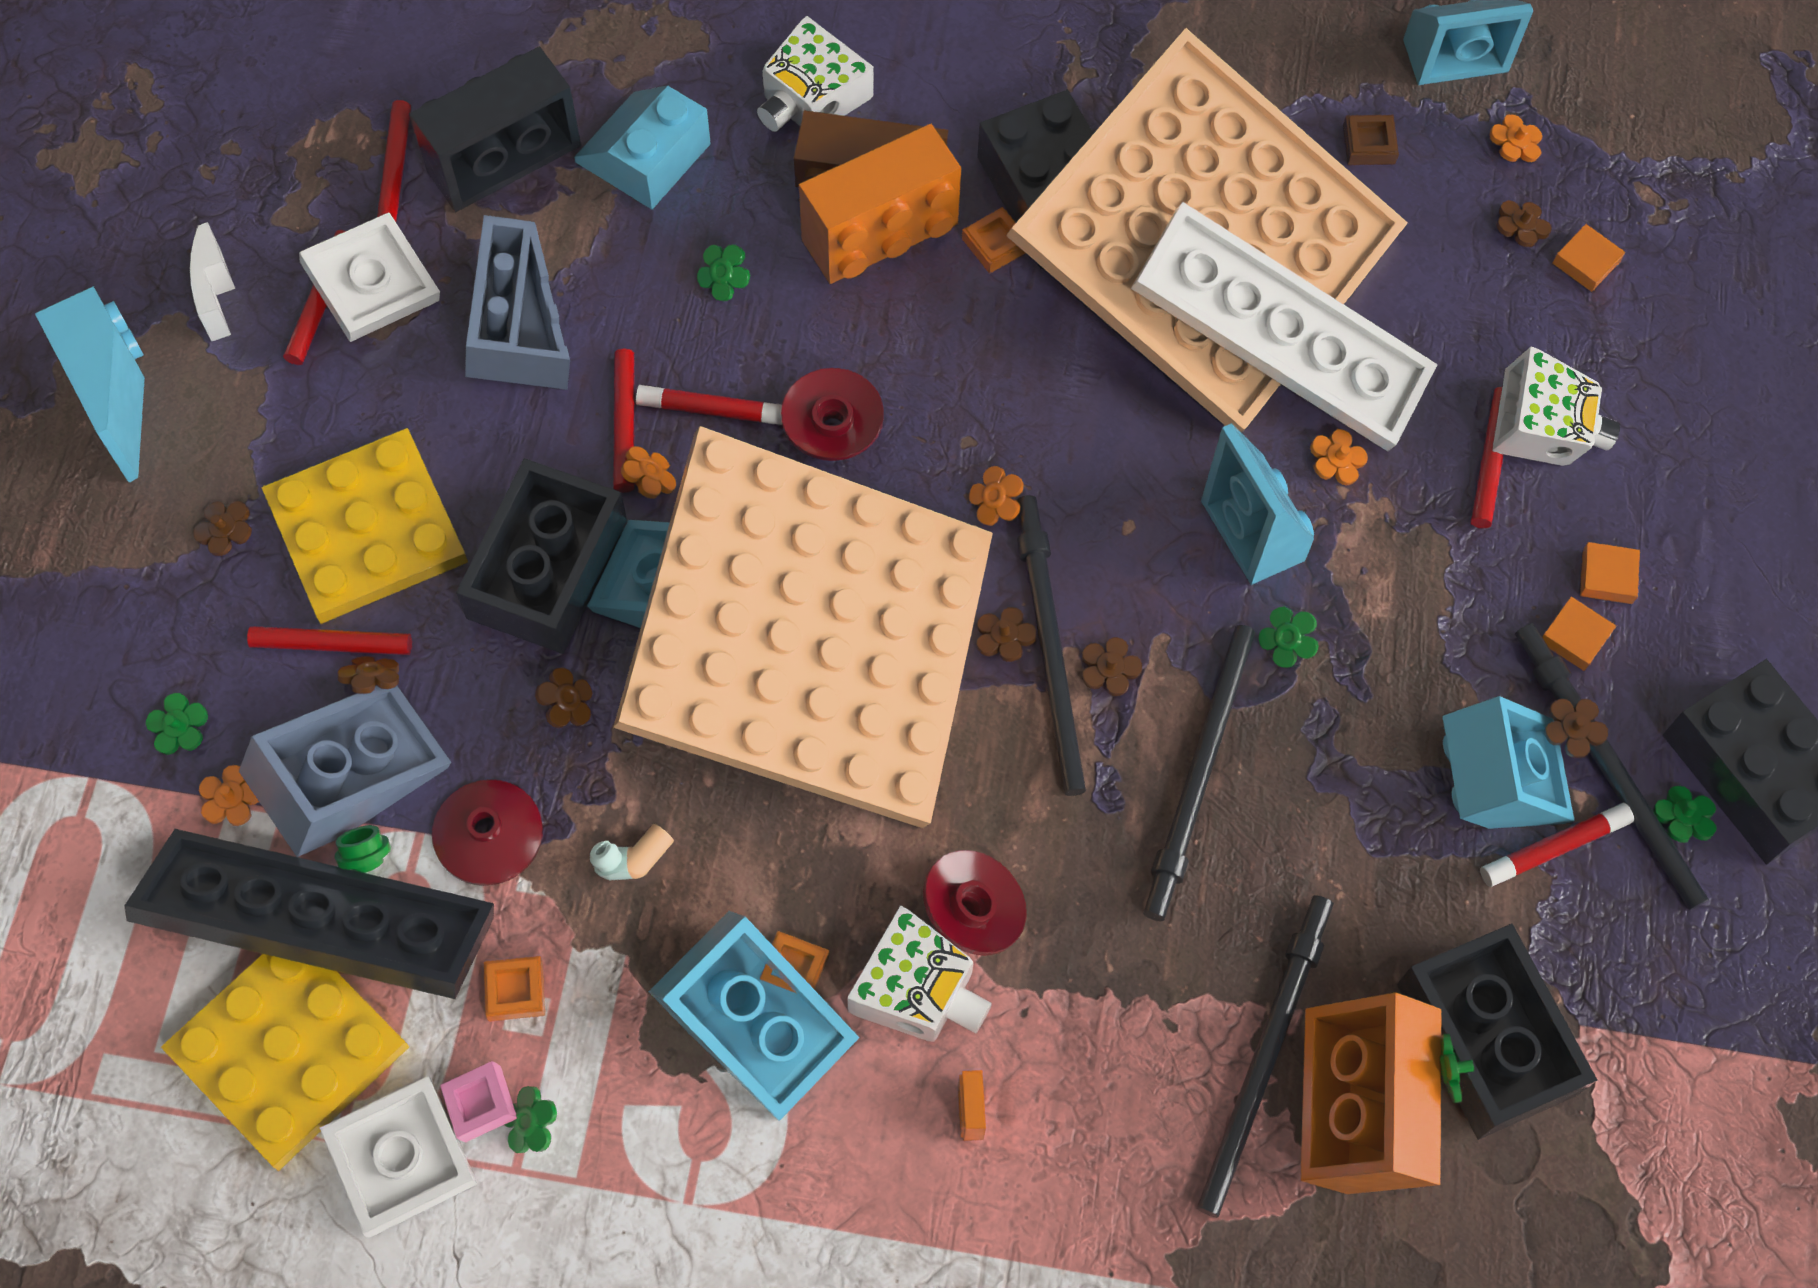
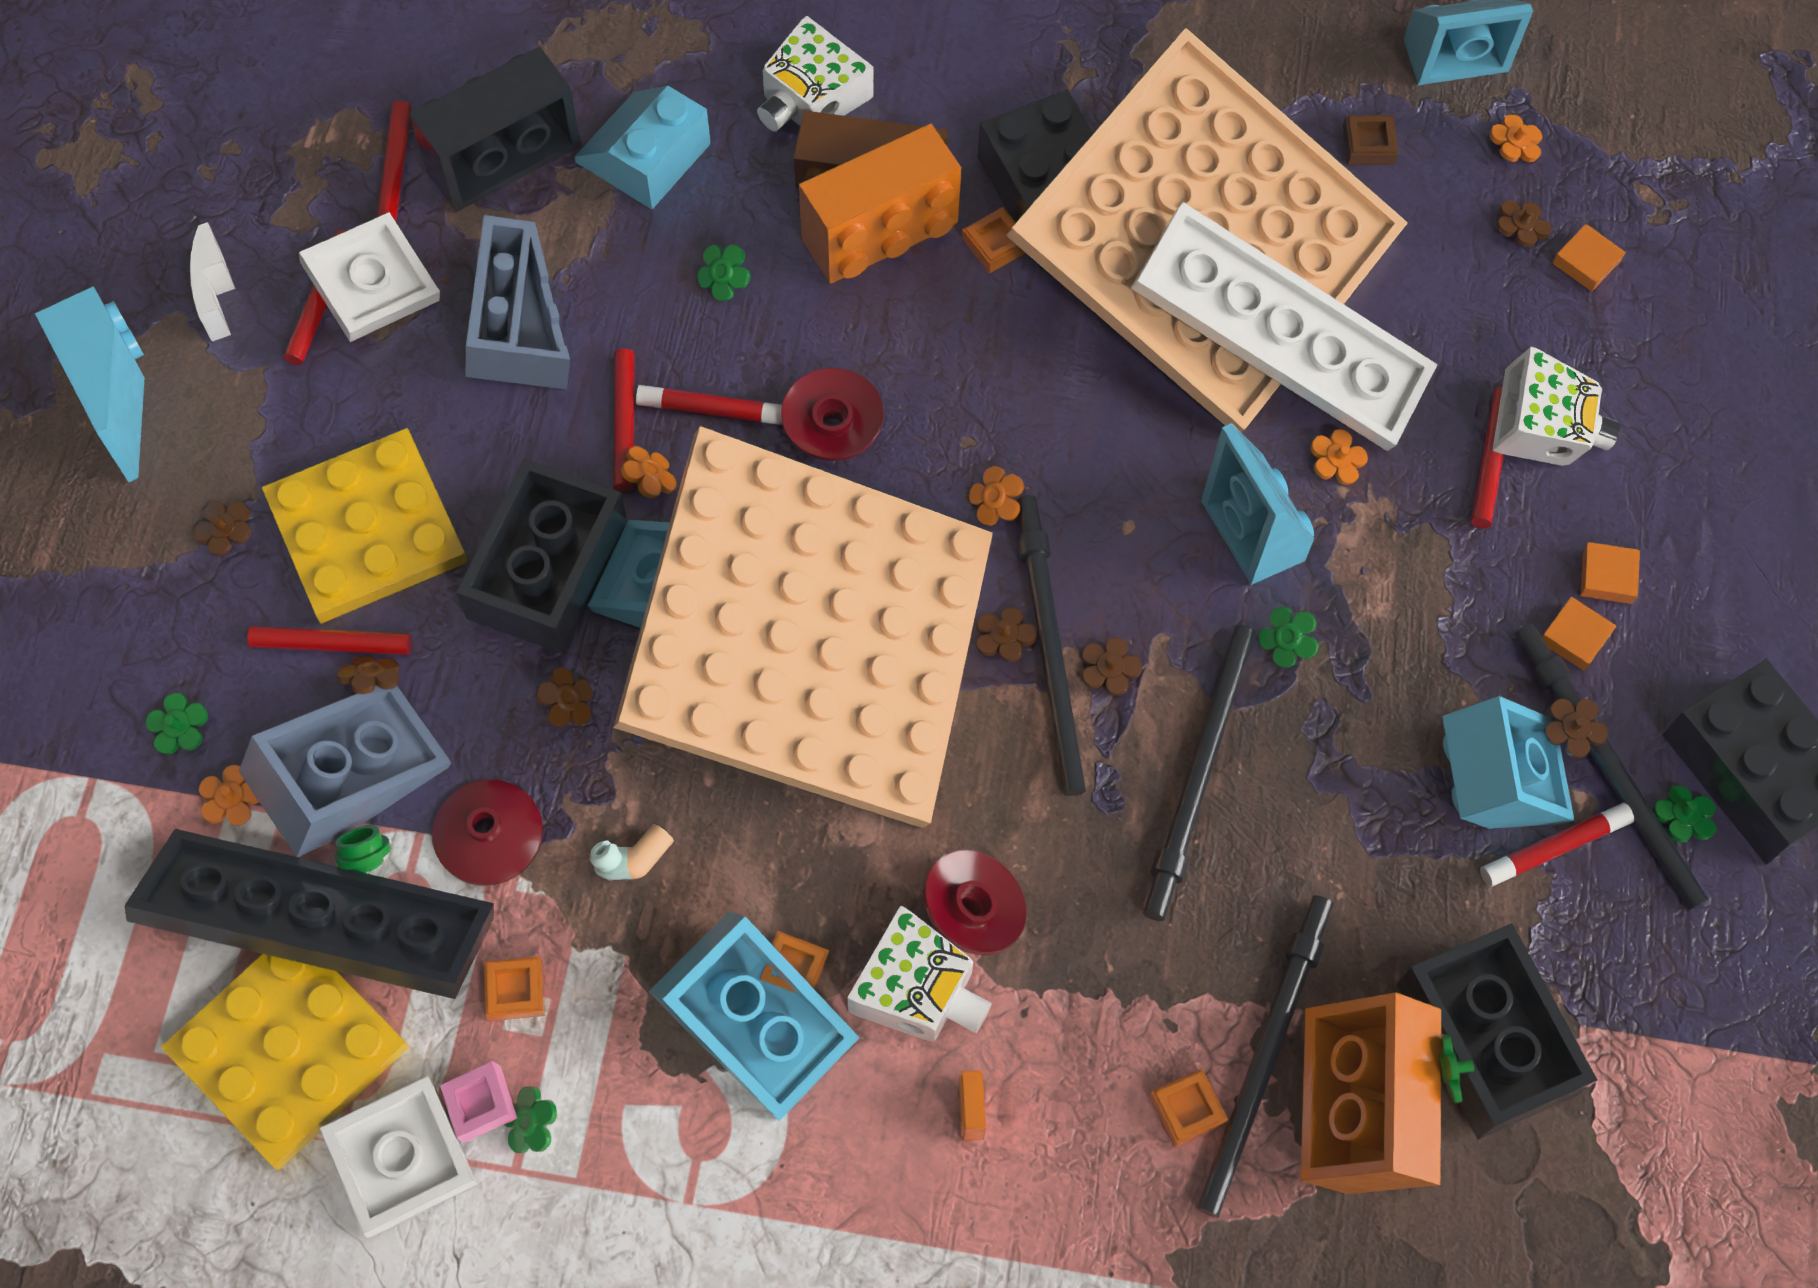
(1188, 1107): none -> orange tile

